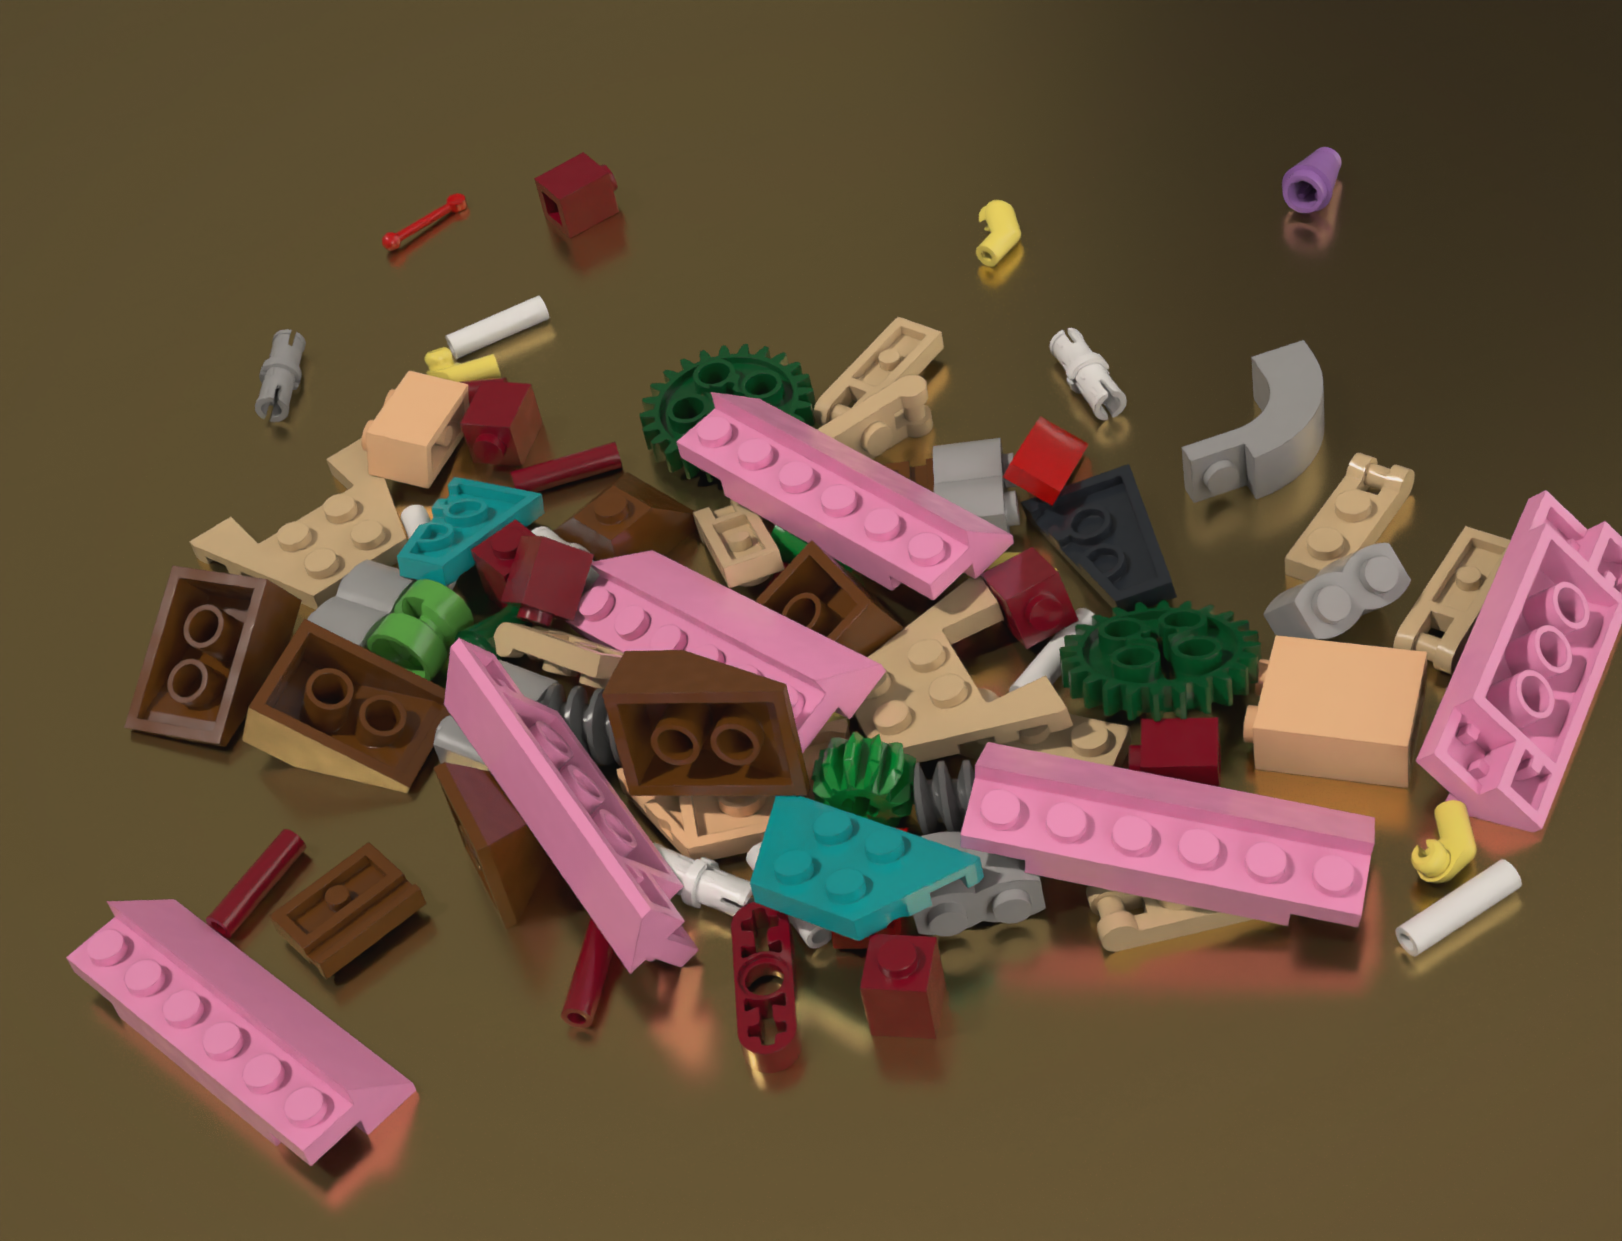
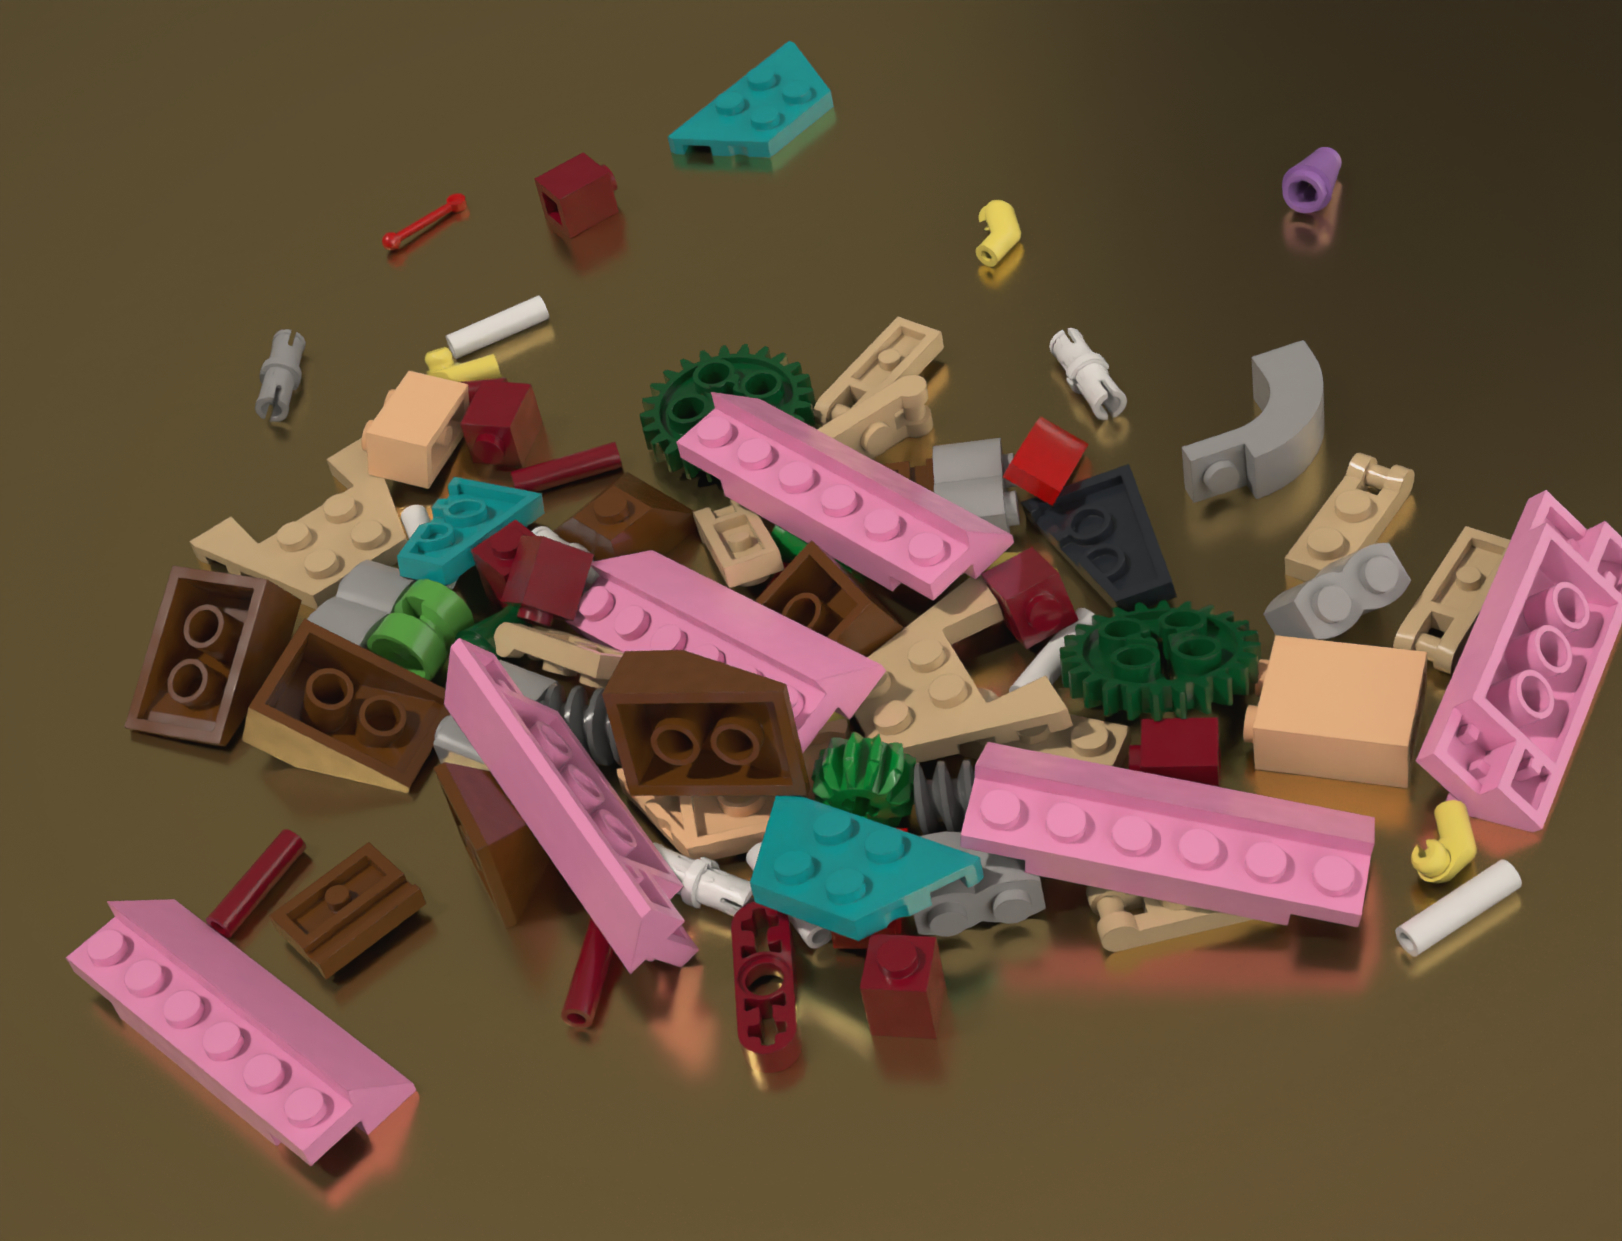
(760, 109): none -> teal wing

